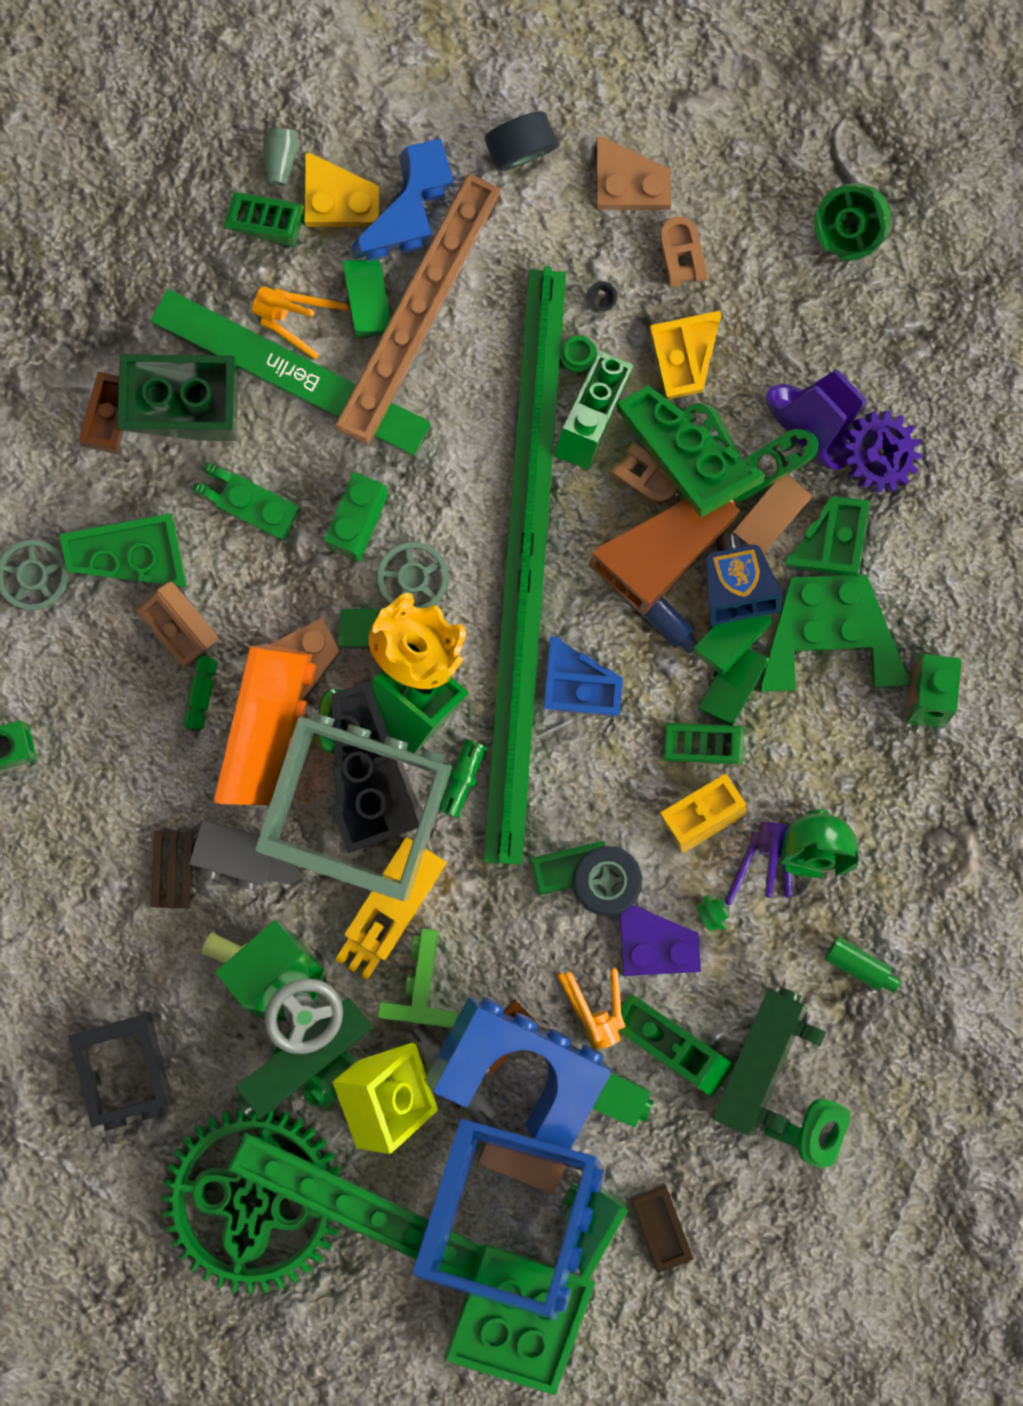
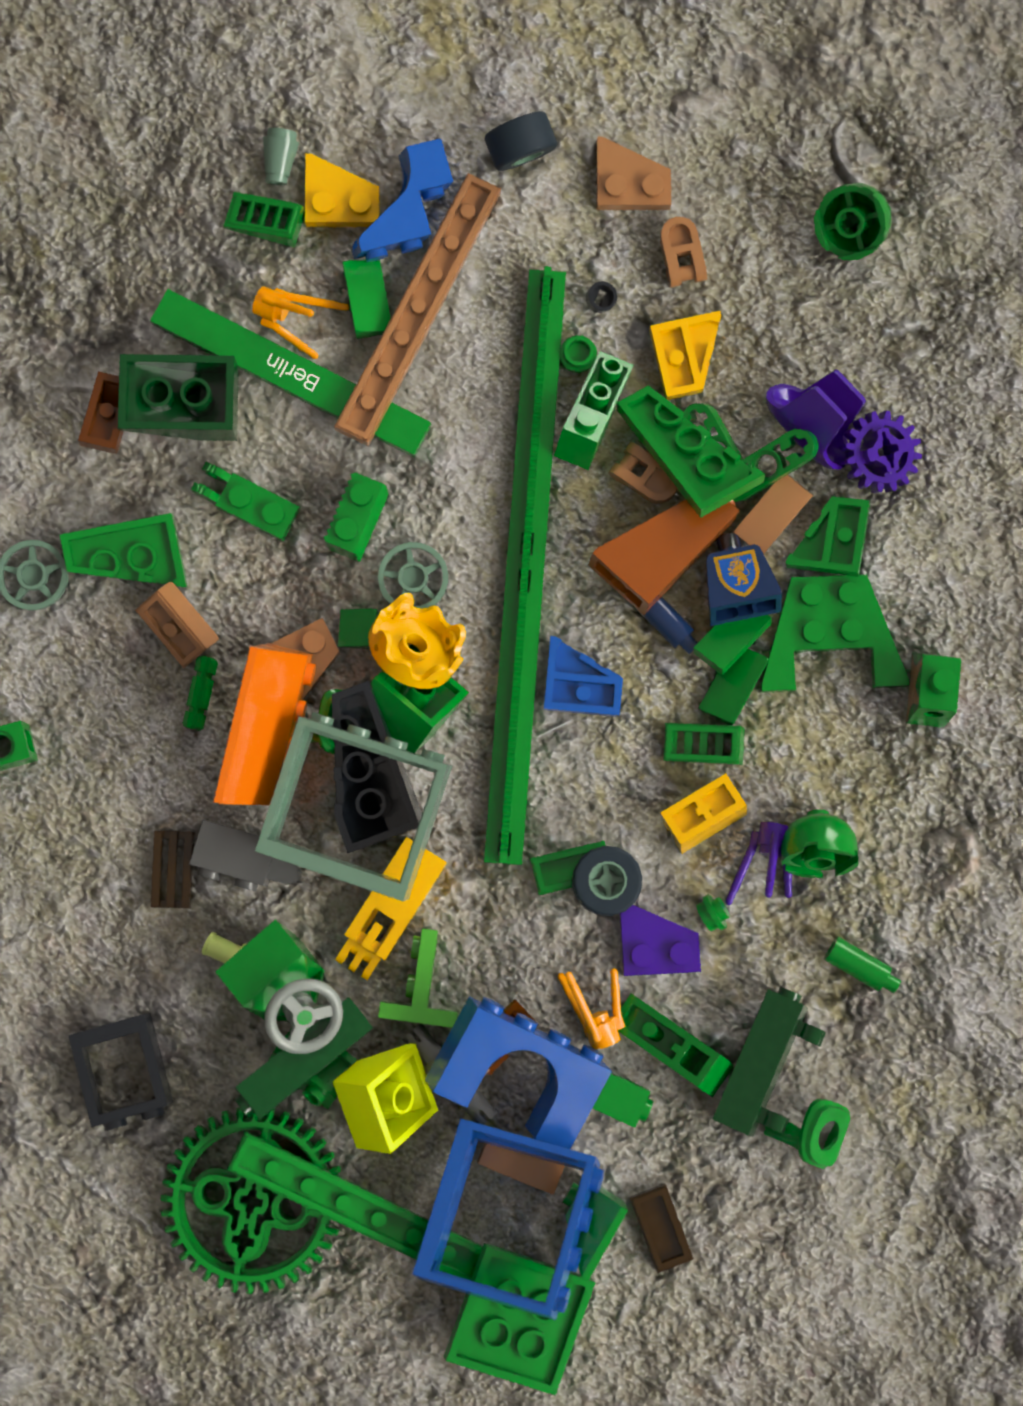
(462, 778): green pin -> none

